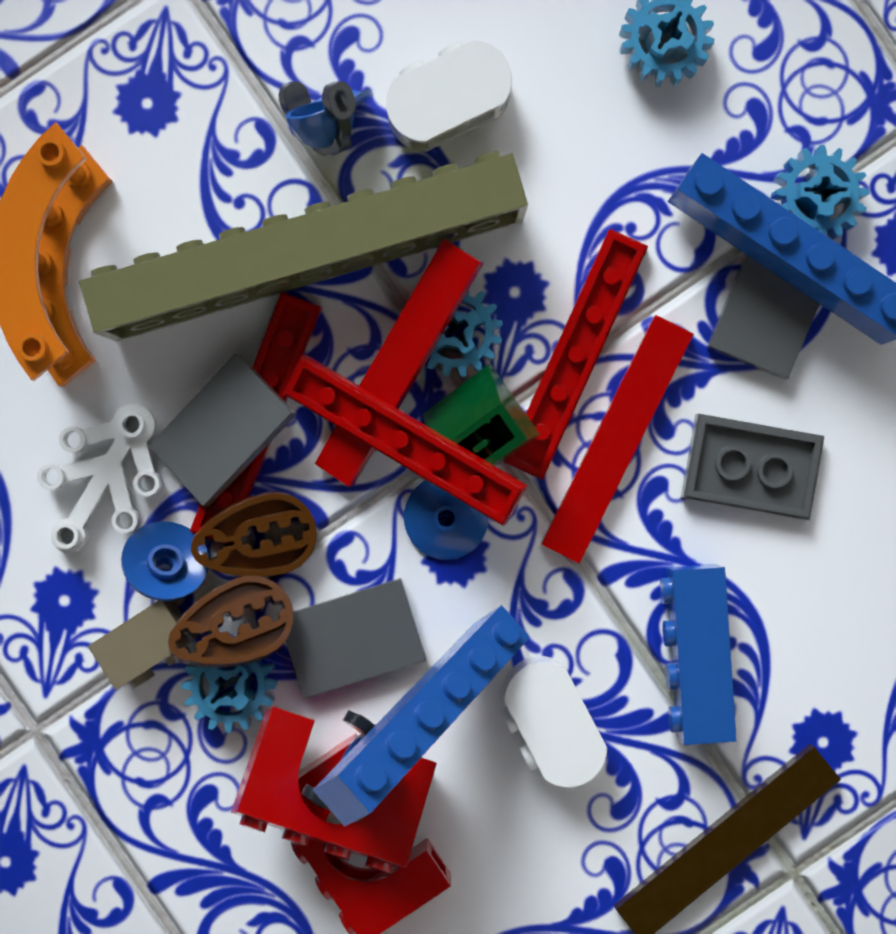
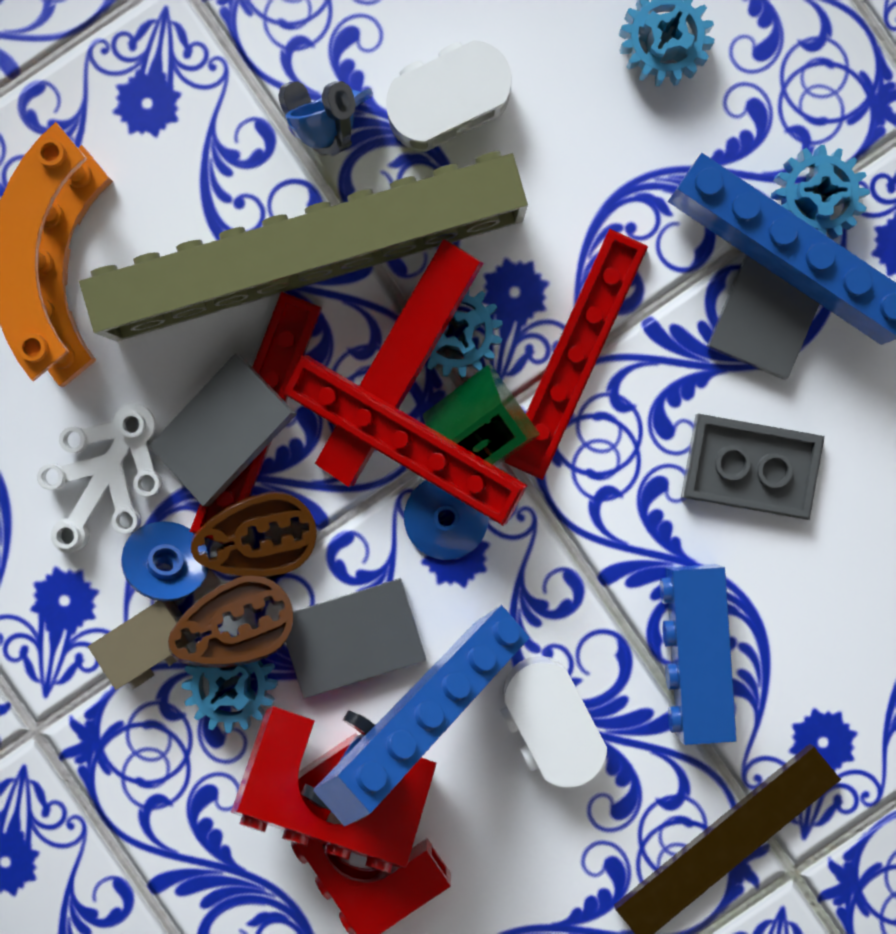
(617, 438): red tile -> none

